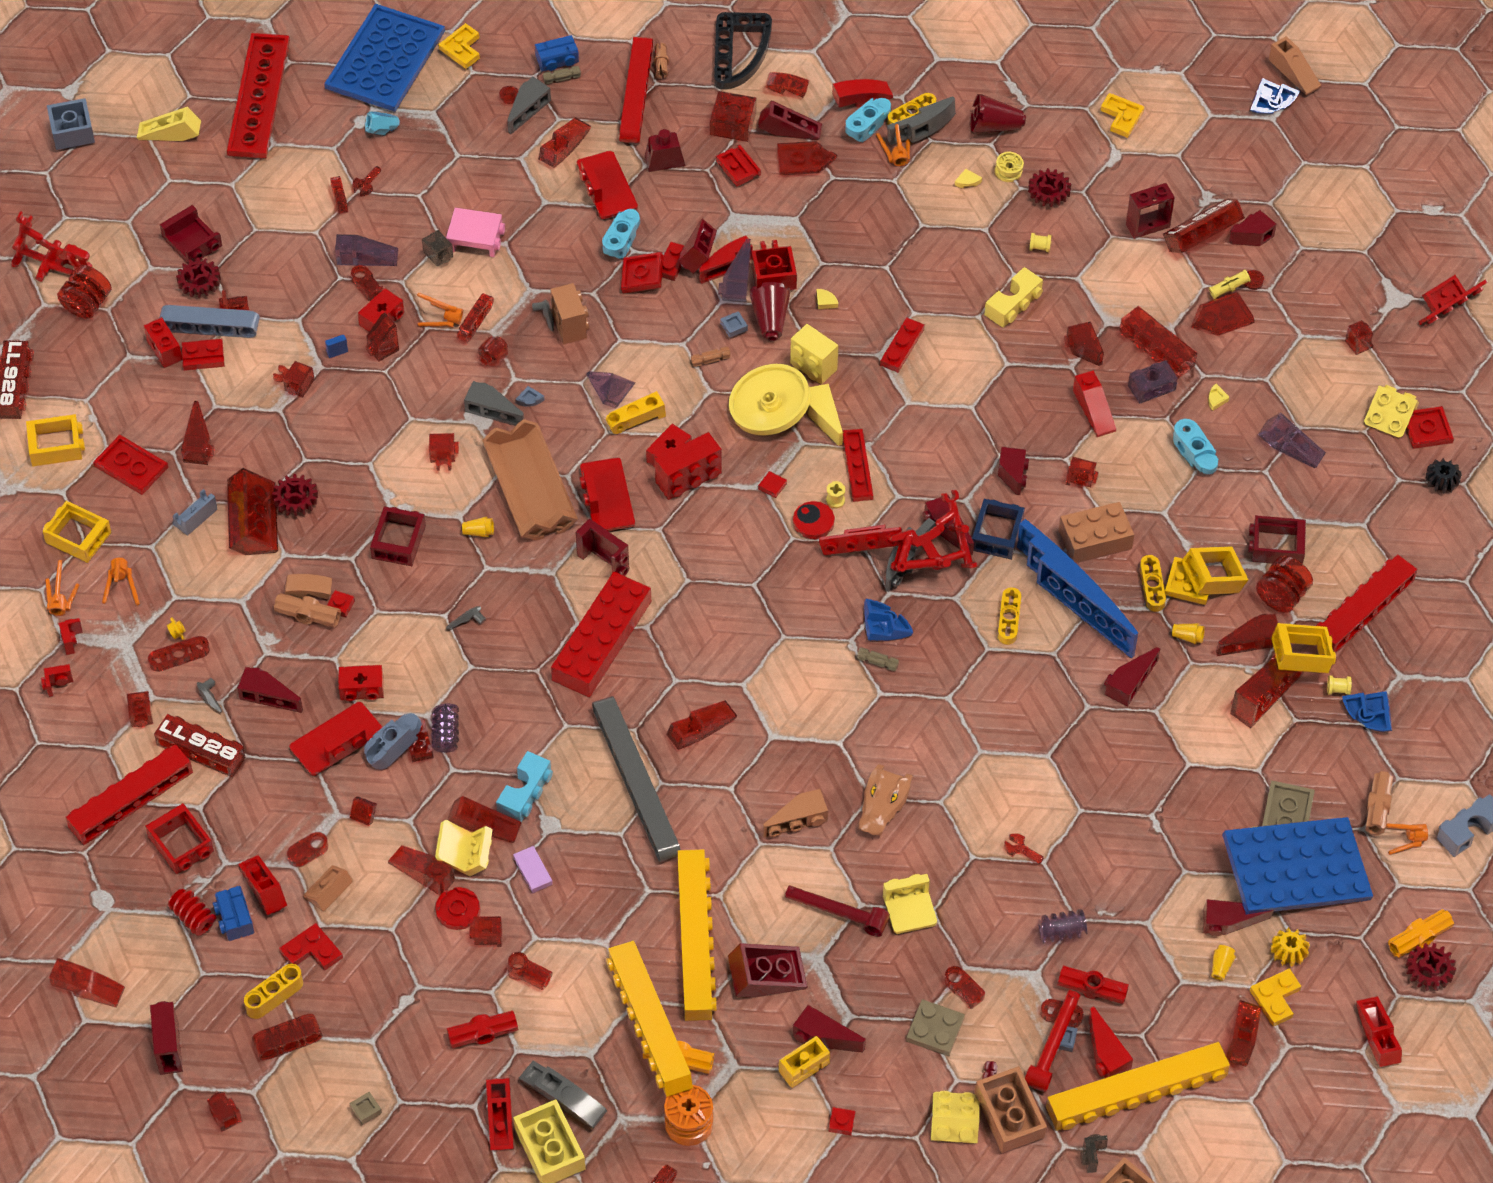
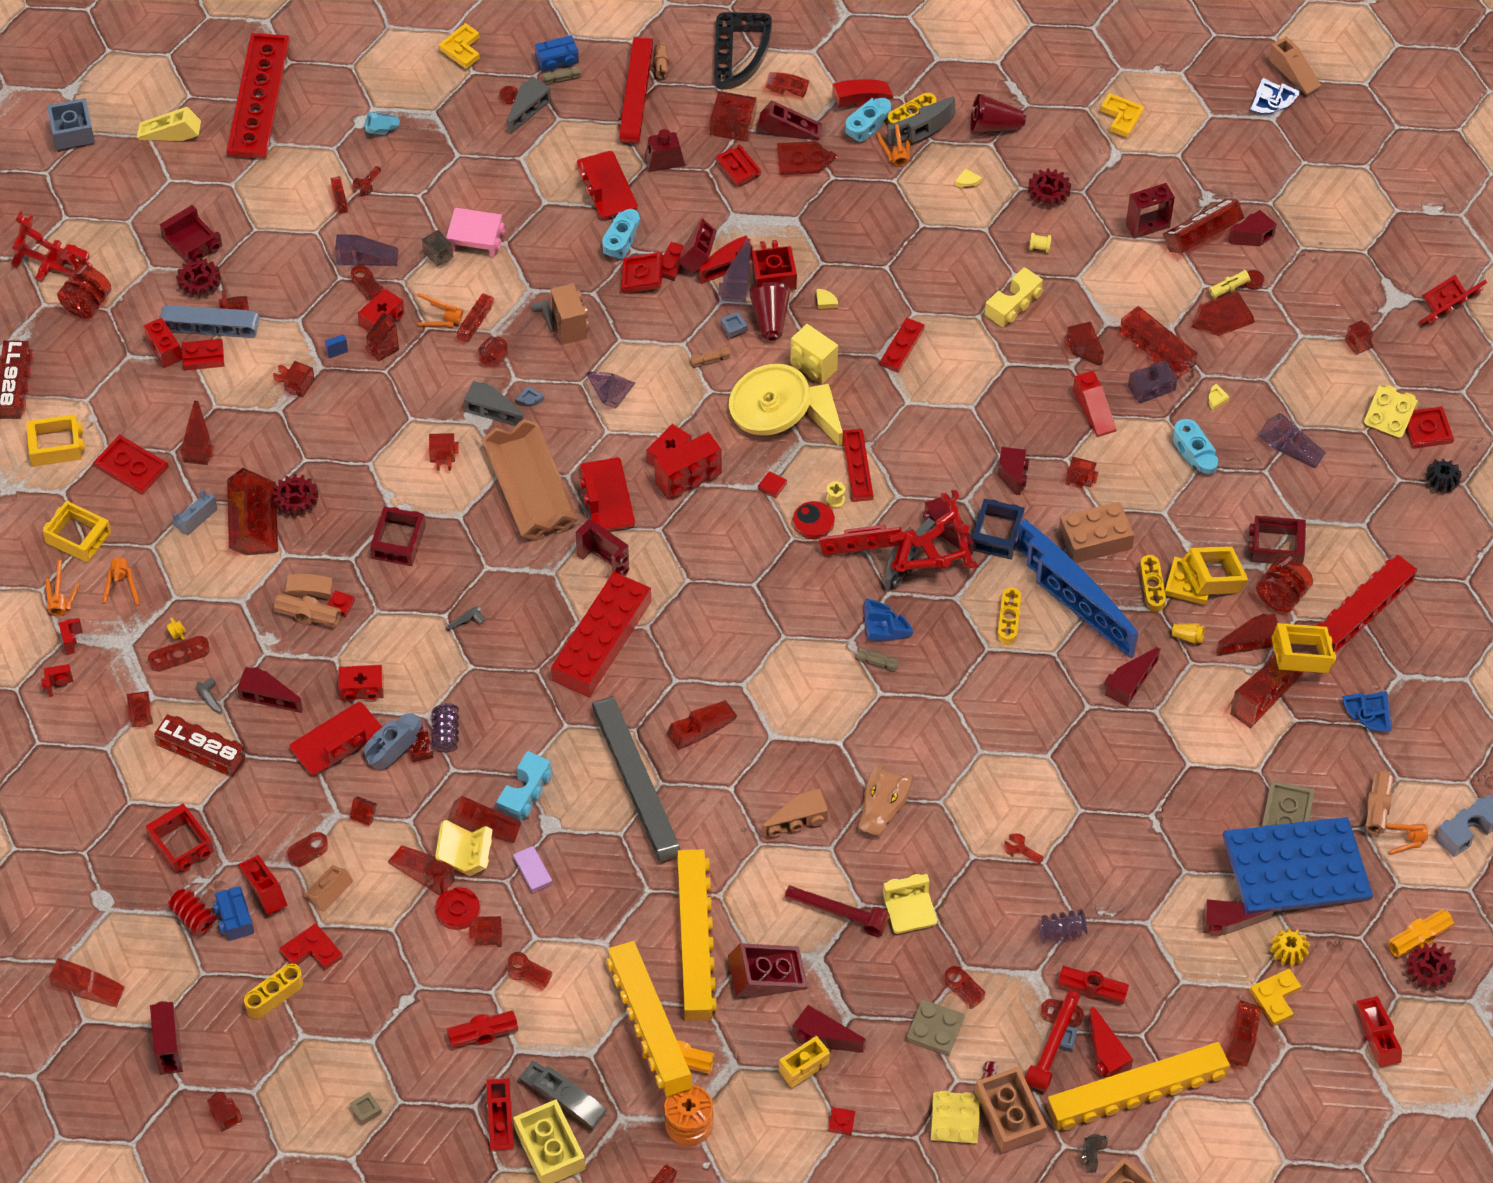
(129, 794): red brick -> none
(287, 1036): clear red beam -> none
(384, 57): blue plate -> none
(479, 527): yellow cone -> none
(563, 142): clear red slope -> none
(636, 413): yellow leg -> none
(1007, 160): light yellow wheel -> none
(1222, 961): yellow cone -> none
(1339, 685): light yellow bush -> none

